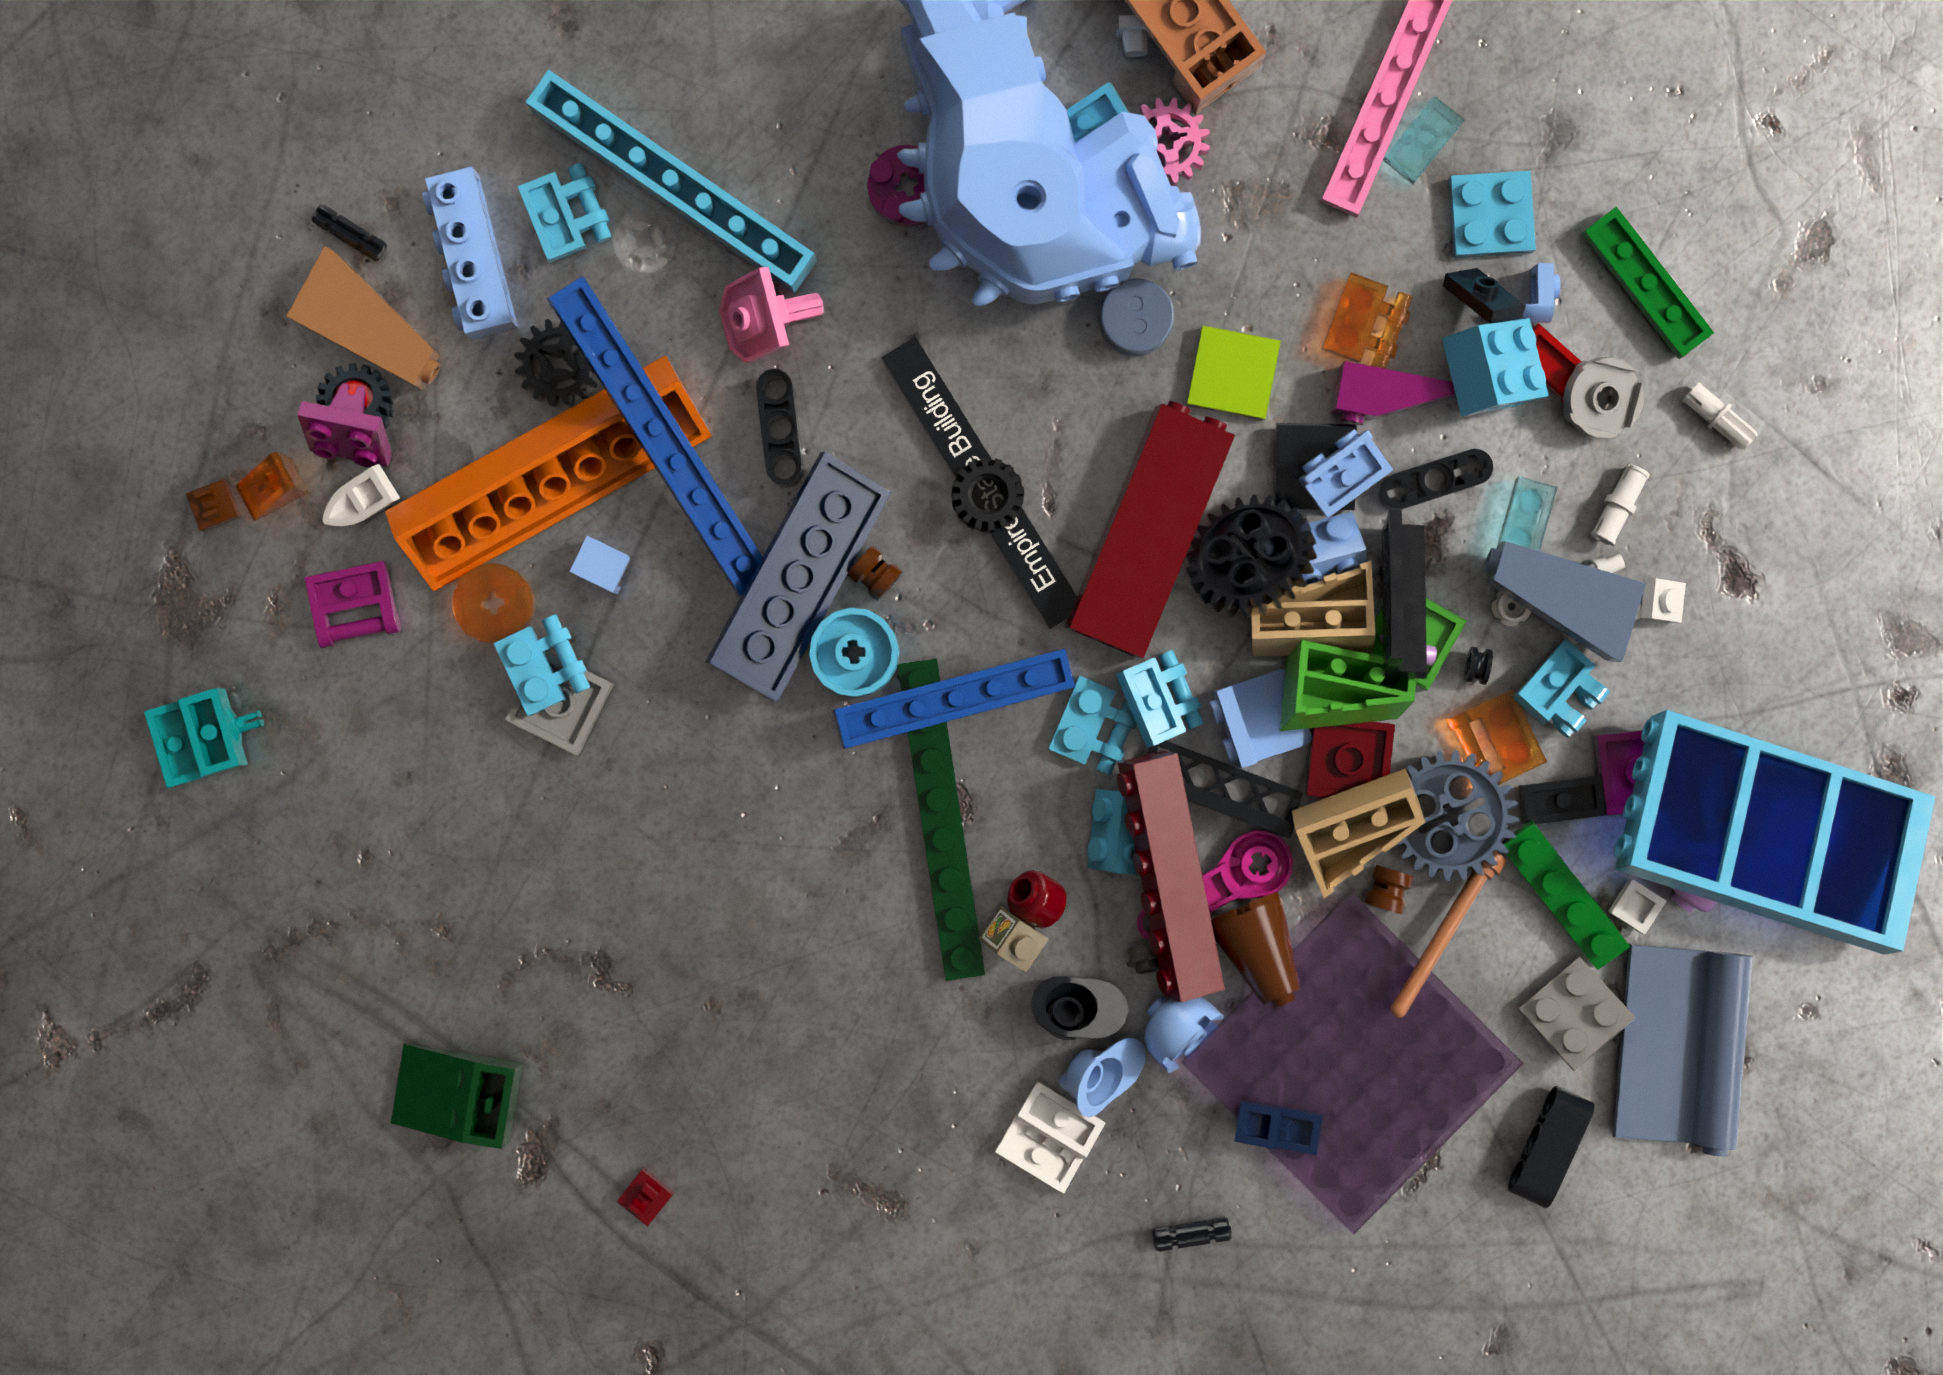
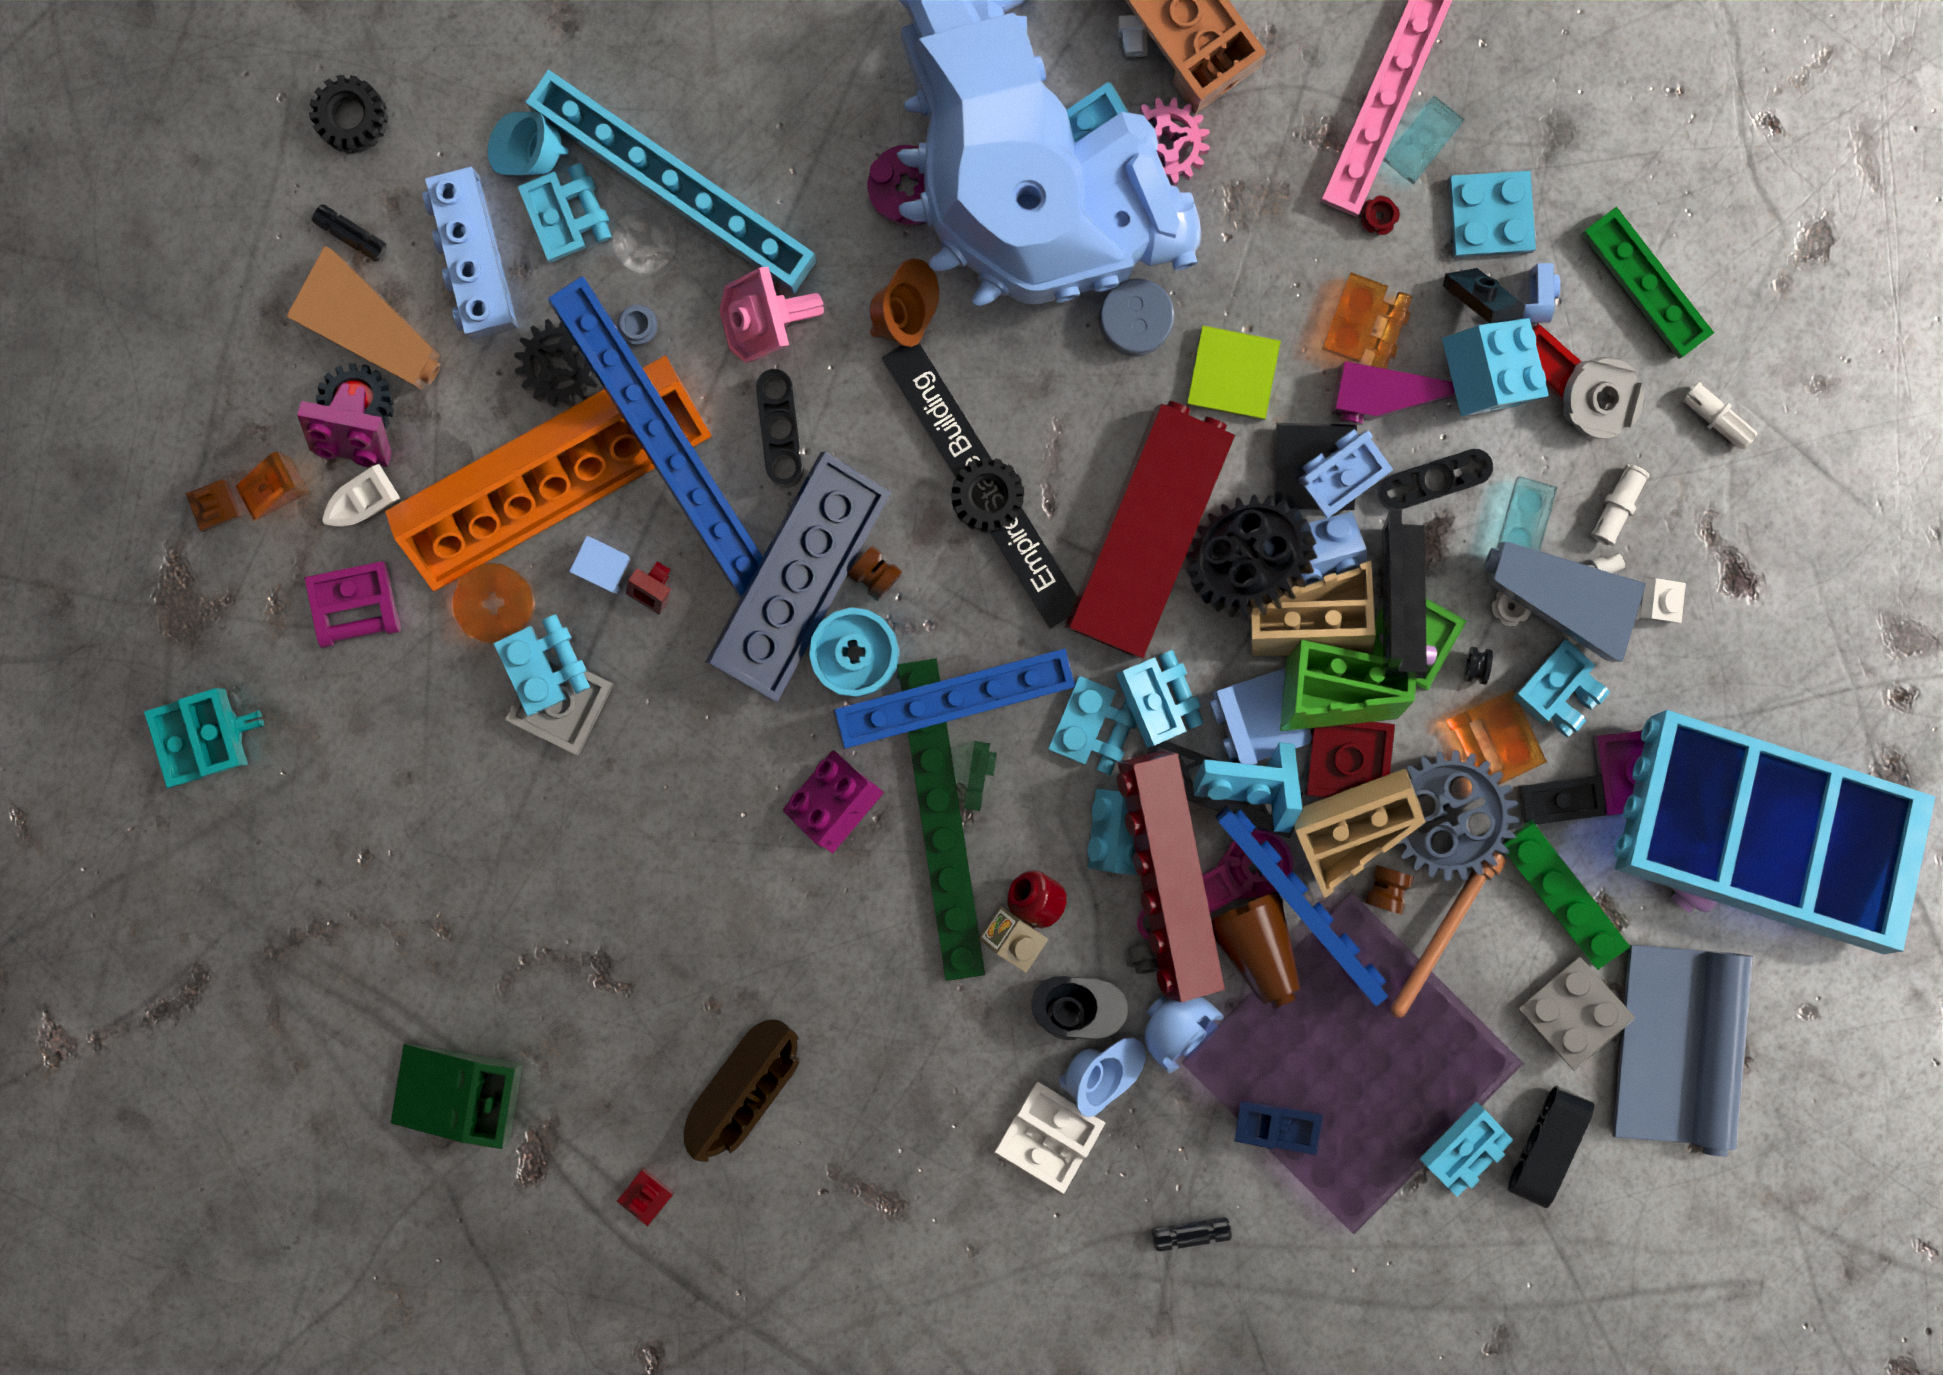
(331, 97): none -> black tyre
(524, 144): none -> medium azure piece
(637, 324): none -> sand blue plate
(650, 588): none -> dark red tile
(741, 1090): none -> dark brown brick
(832, 802): none -> magenta bracket
(906, 304): none -> dark orange piece
(982, 764): none -> clear green plate
(1256, 784): none -> medium azure bracket
(1315, 916): none -> blue plate
(1387, 208): none -> dark red plate
(1467, 1149): none -> medium azure plate
(1637, 906): white plate -> none

